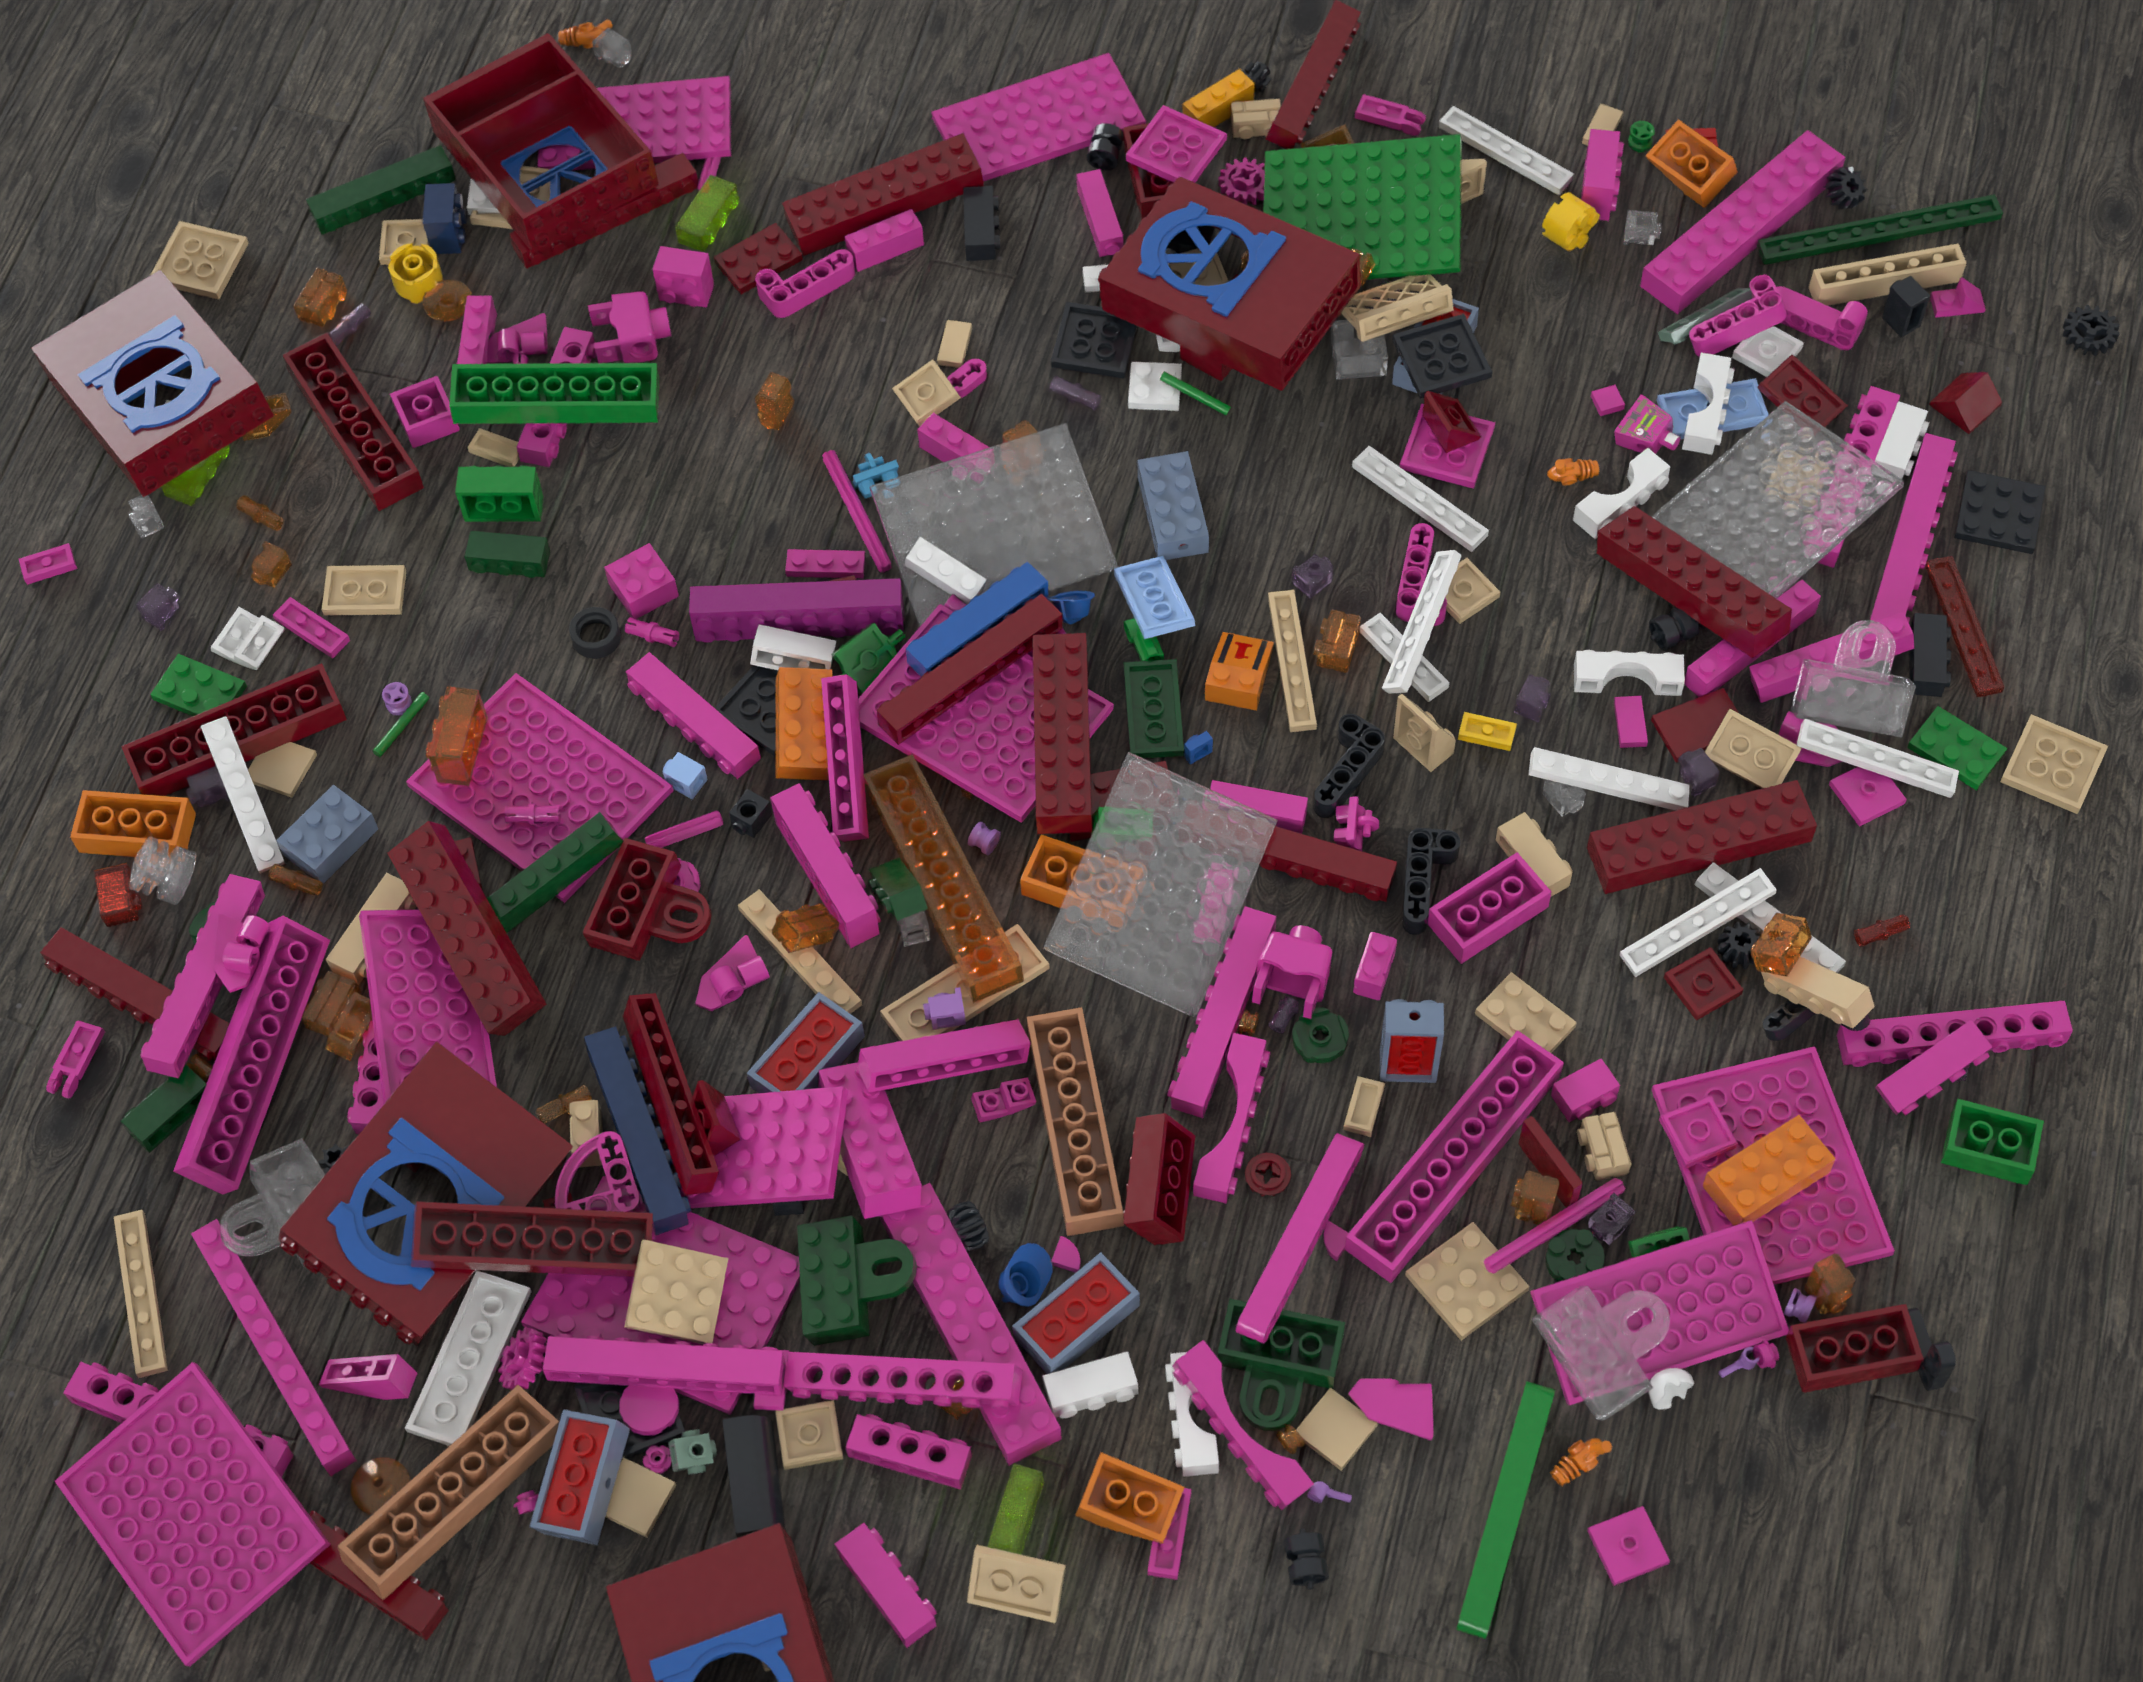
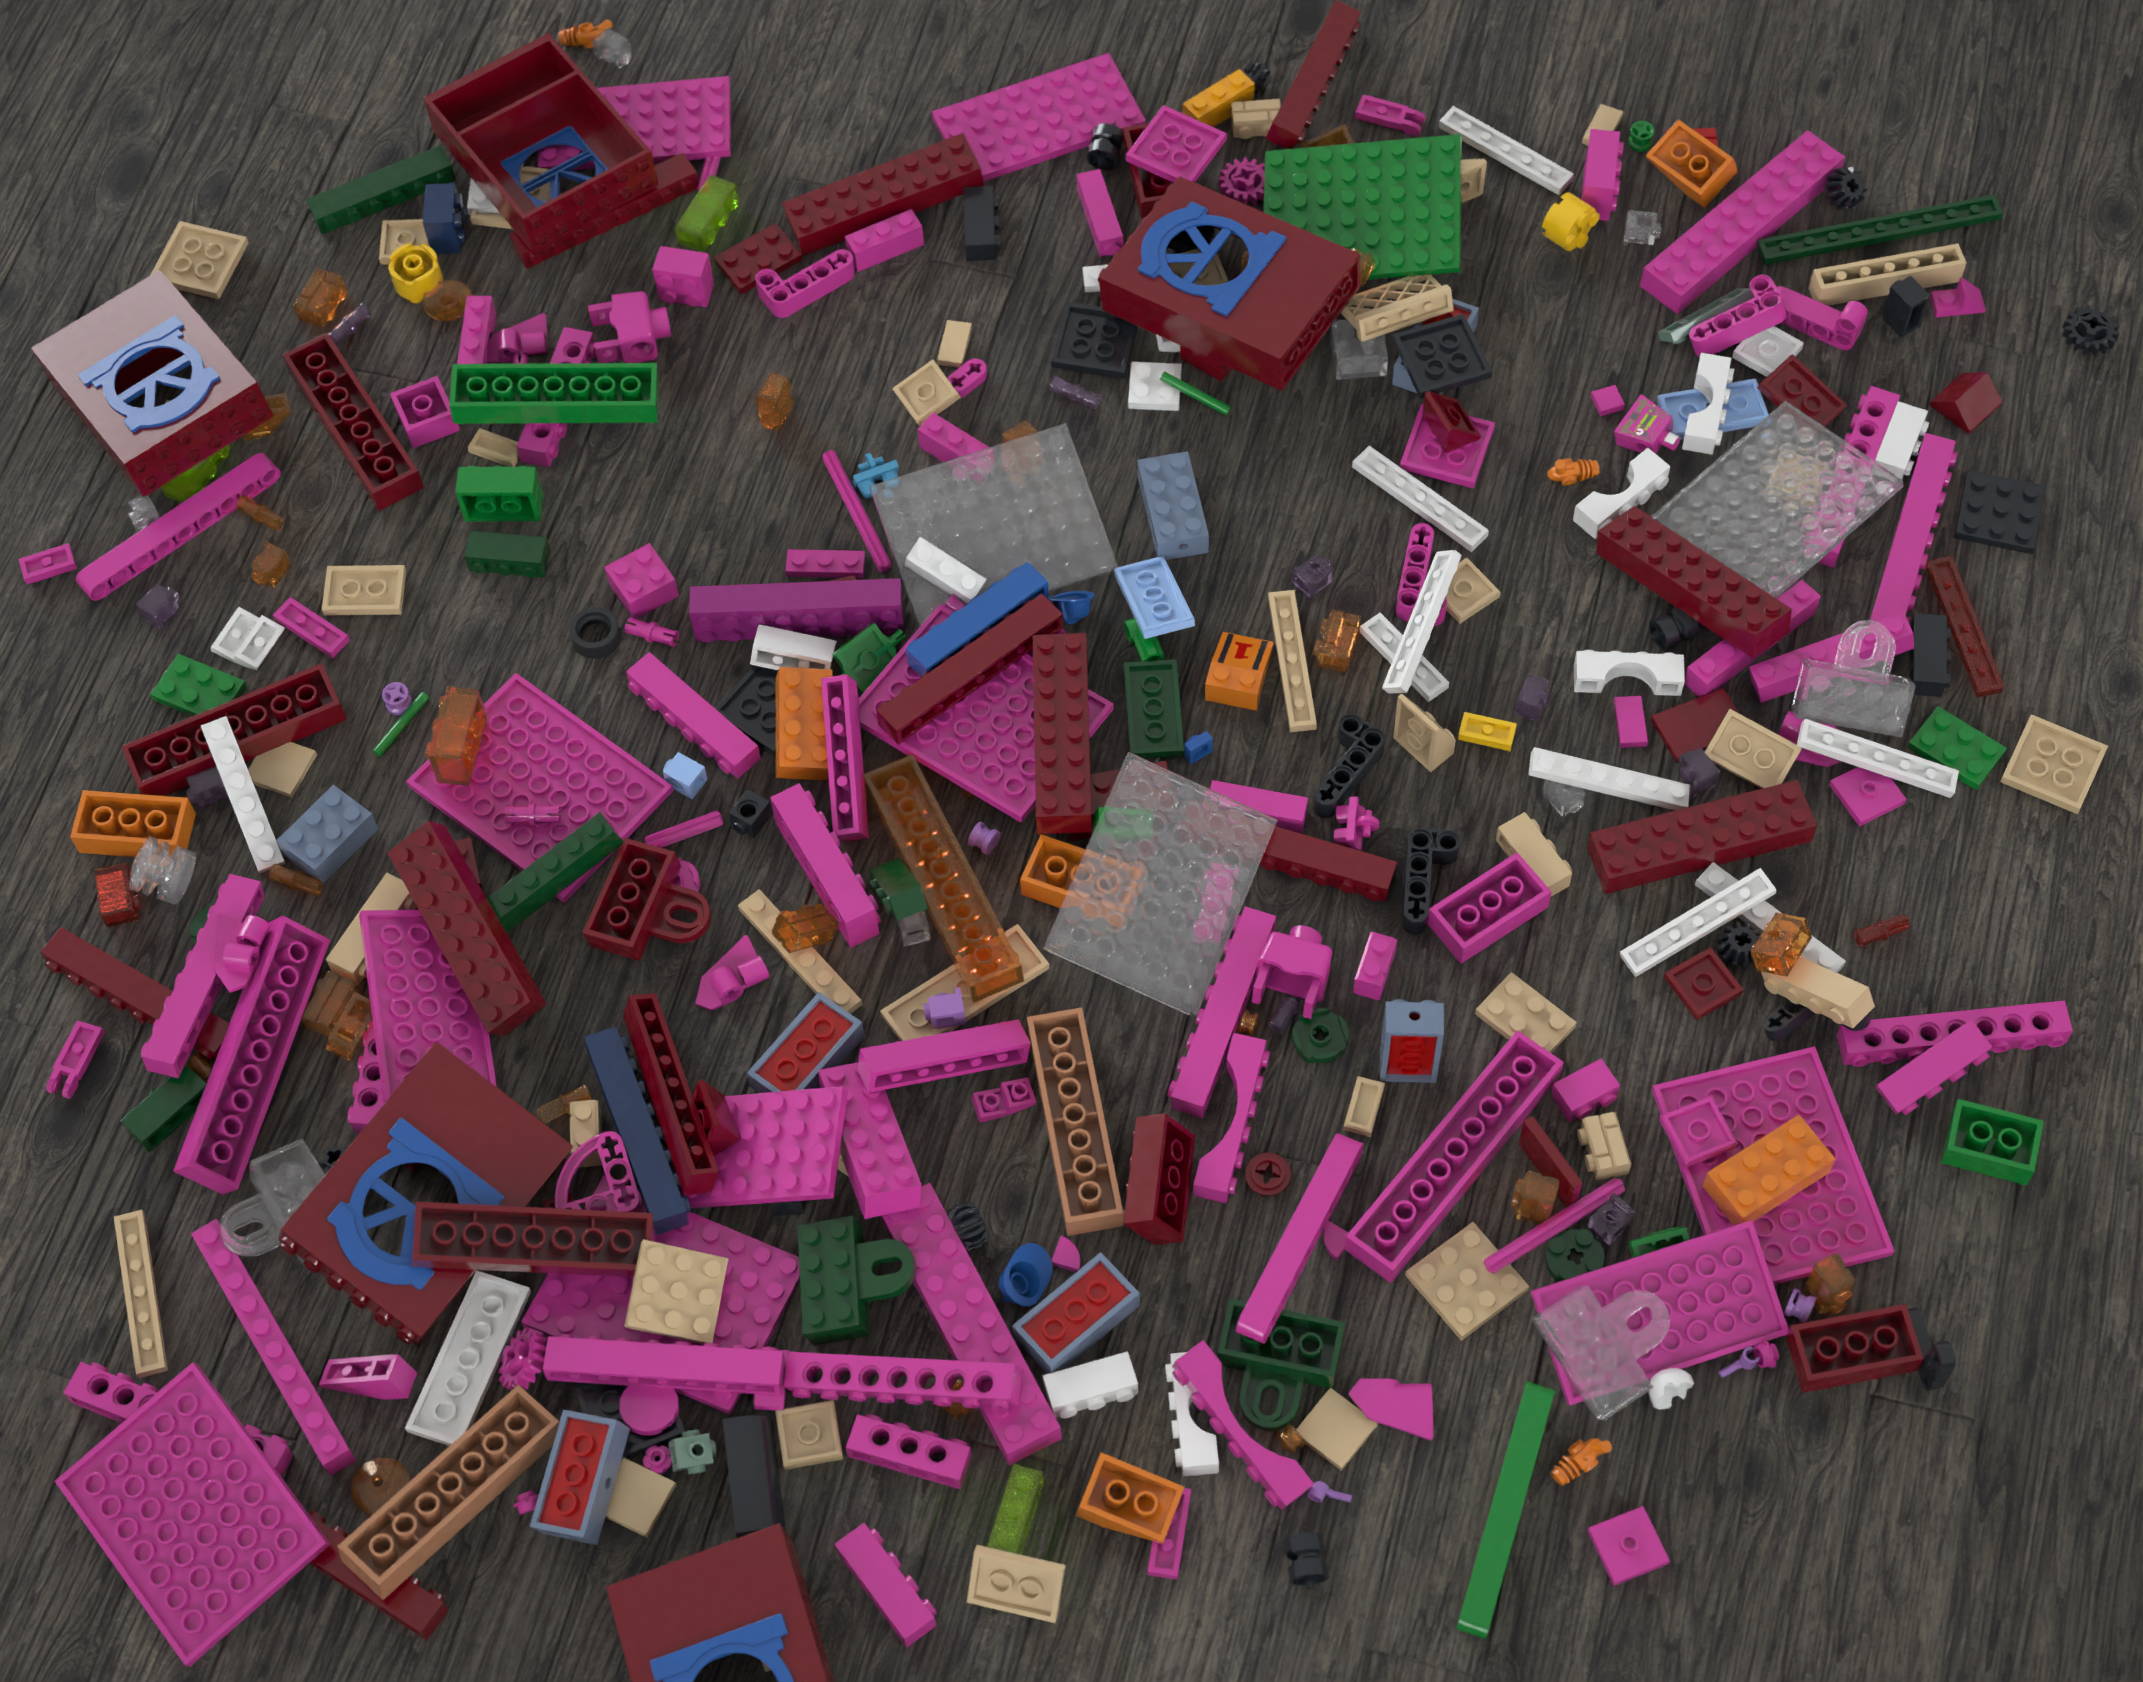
(177, 527): none -> dark pink beam

